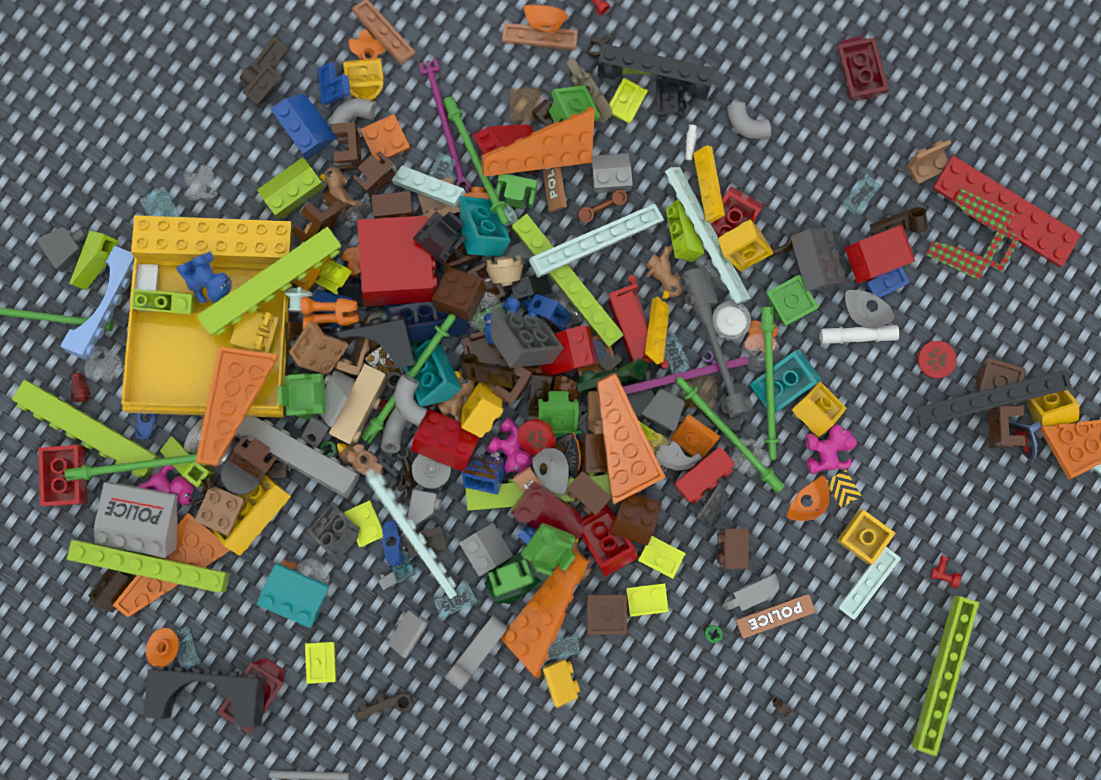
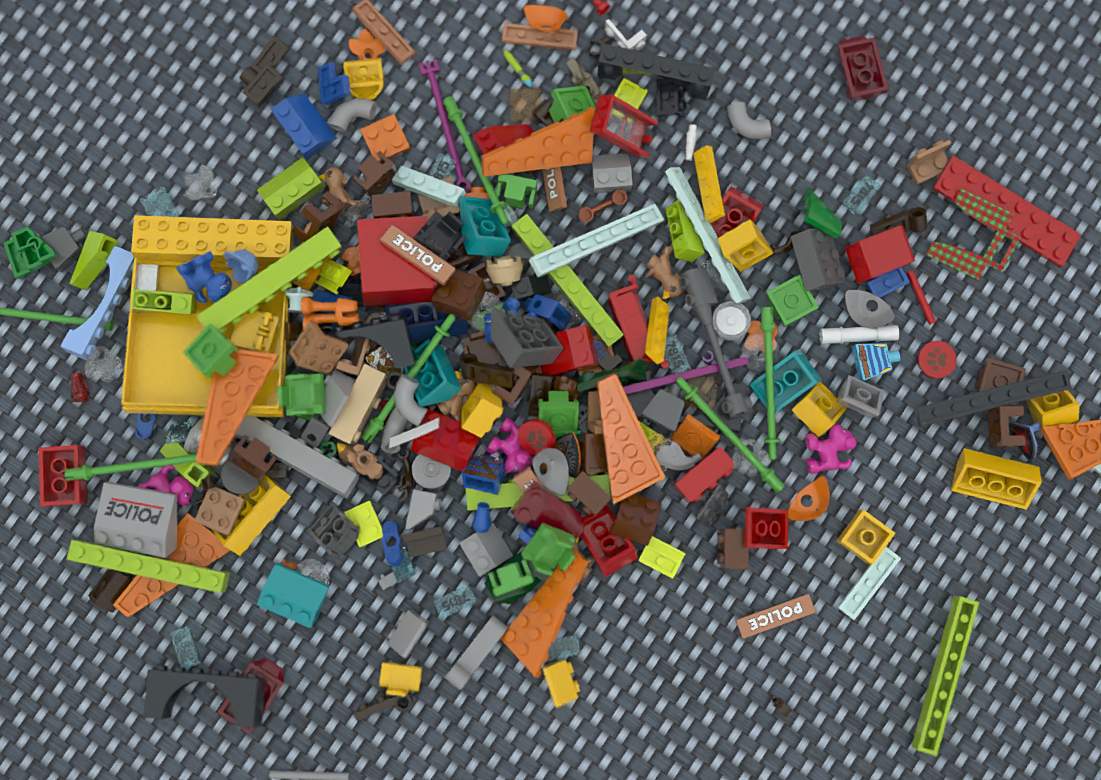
(27, 252): none -> green slope
(82, 426): lime brick -> none
(162, 647): orange dish -> none
(178, 432): none -> clear light blue tile
(211, 352): none -> bright green panel
(242, 263): none -> medium blue piece
(320, 662): neon yellow plate -> none
(348, 134): reddish brown panel -> none
(400, 678): none -> yellow piece
(408, 528): light aqua plate -> none
(414, 433): none -> white sticker
(417, 255): none -> nougat tile
(482, 521): none -> blue cone
(518, 69): none -> lime piece
(606, 614): reddish brown panel -> none
(622, 125): none -> red door
(635, 43): none -> white bracket
(647, 599): neon yellow plate -> none
(711, 628): green bush -> none
(754, 593): light grey piece -> none
(766, 528): none -> red slope
(820, 215): none -> green slope
(843, 488): sticker -> none
(860, 397): none -> light grey slope
(873, 360): none -> torso
(921, 297): none -> red bar
(939, 573): red piece -> none
(996, 479): none -> yellow slope

